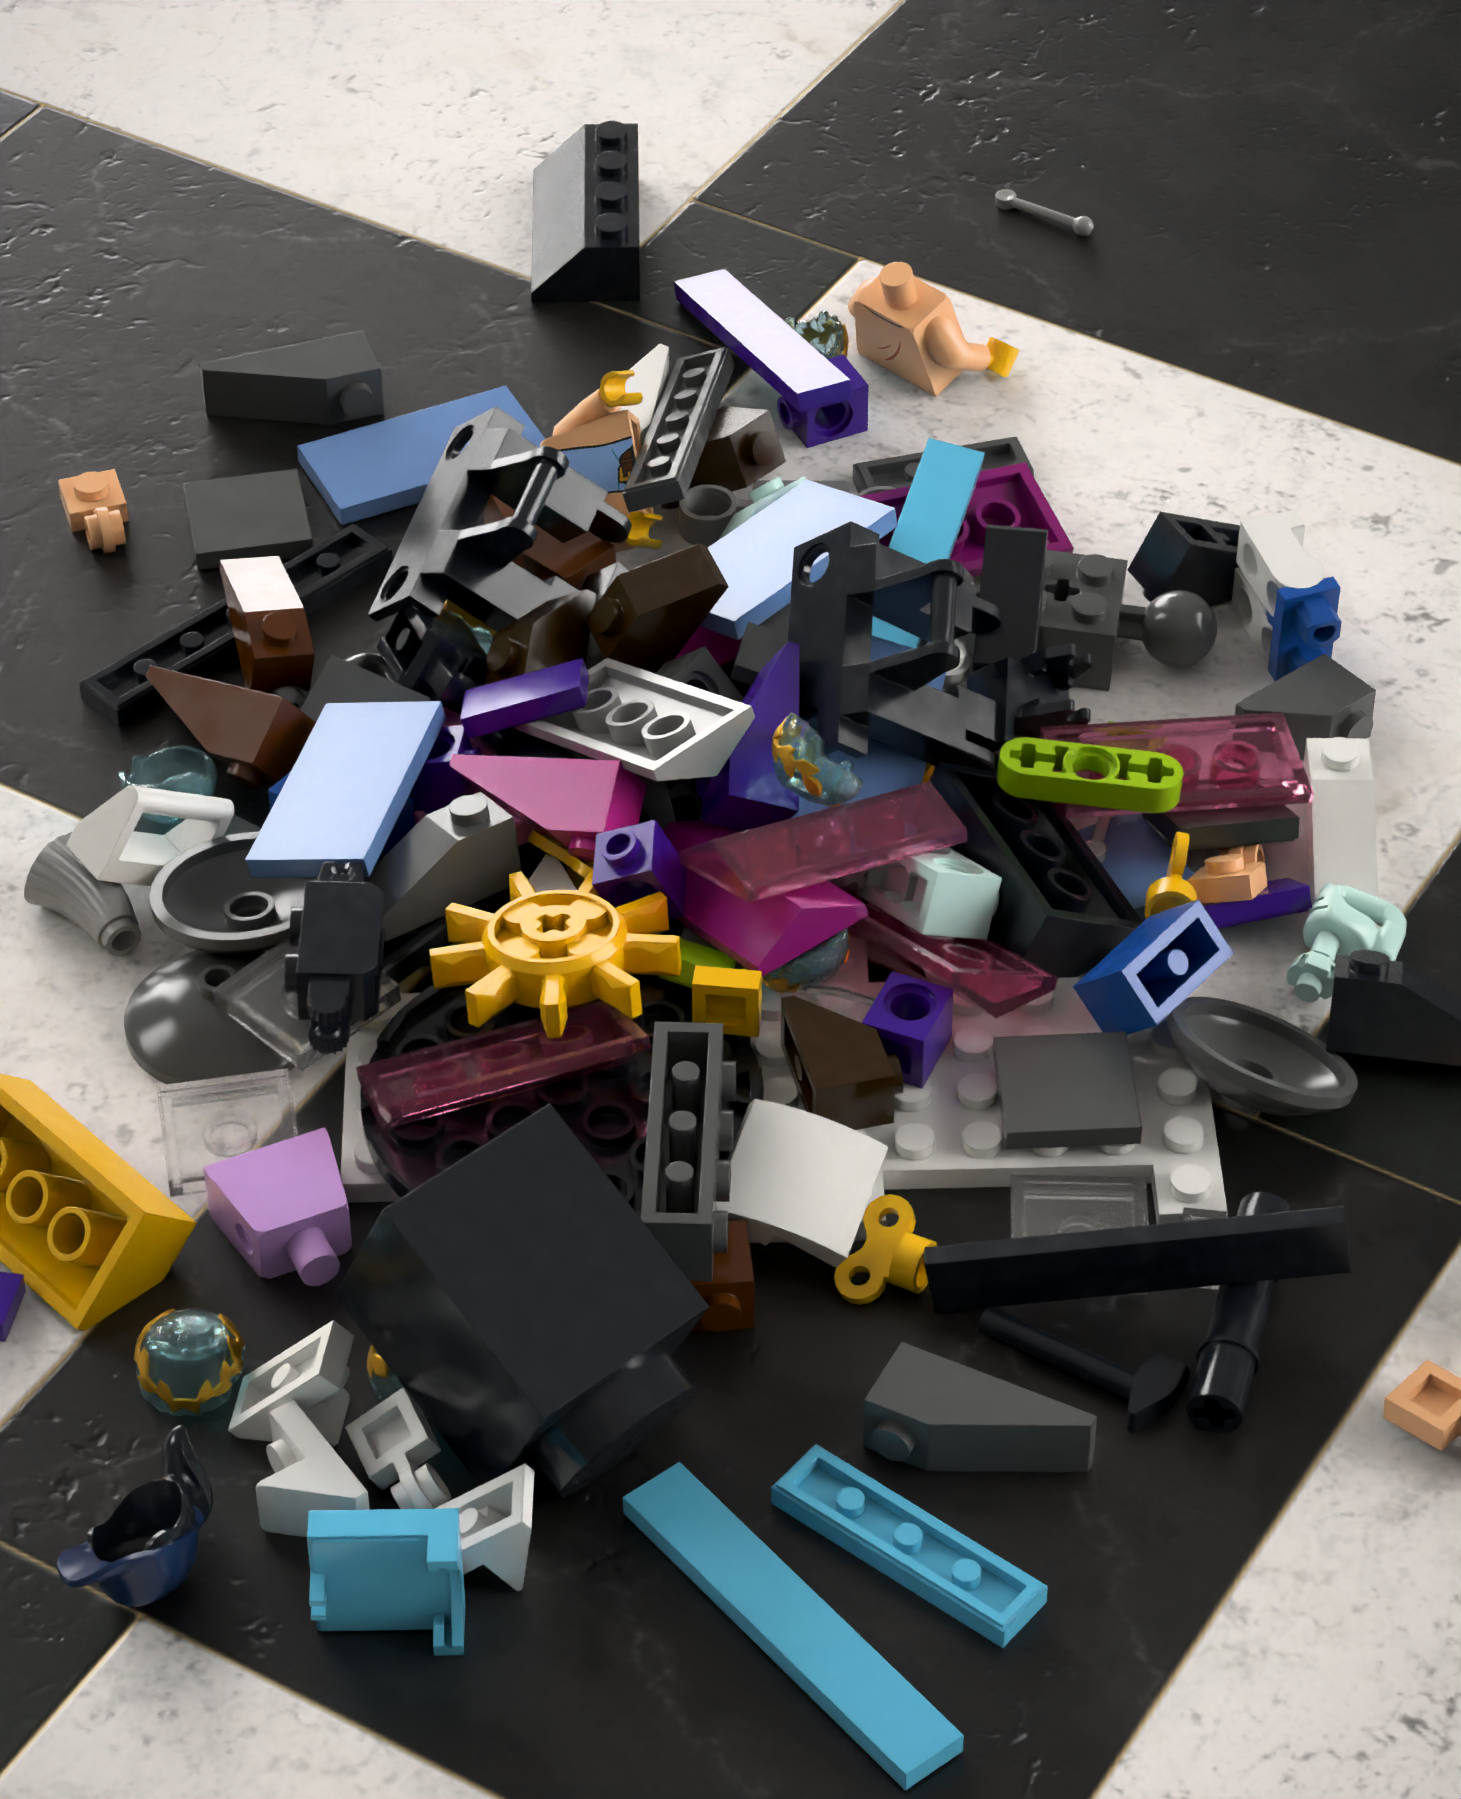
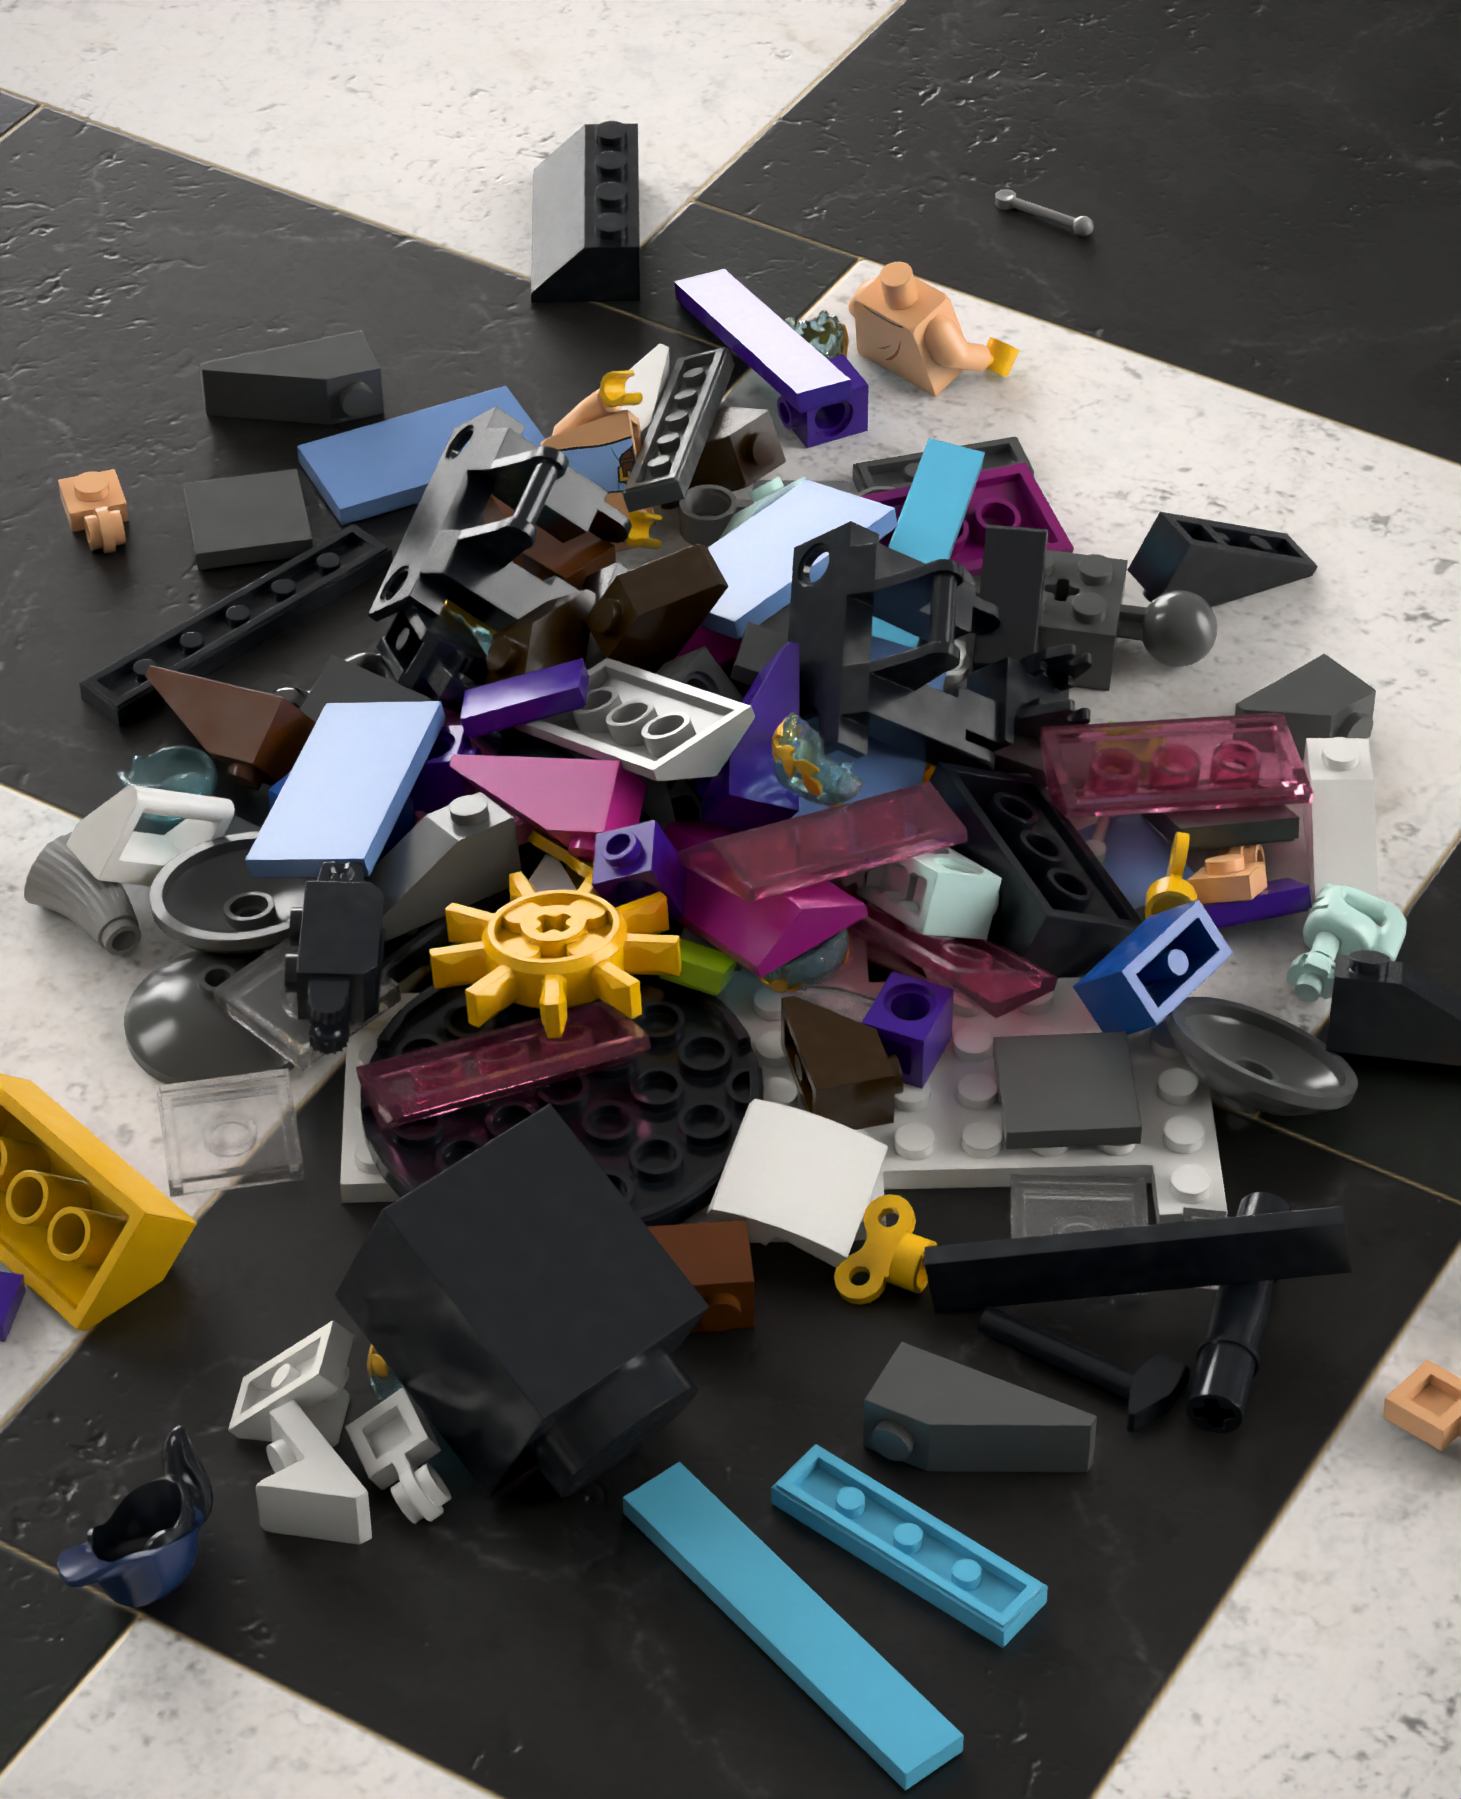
(188, 1361): clear light blue hair -> none
(267, 624): reddish brown slope -> none
(283, 1207): lavender torso -> none
(388, 1572): medium azure piece -> none
(497, 1525): white slope -> none
(684, 1145): dark grey brick -> none
(728, 998): yellow plate -> none
(1029, 765): lime beam -> none
(1283, 594): hips -> none

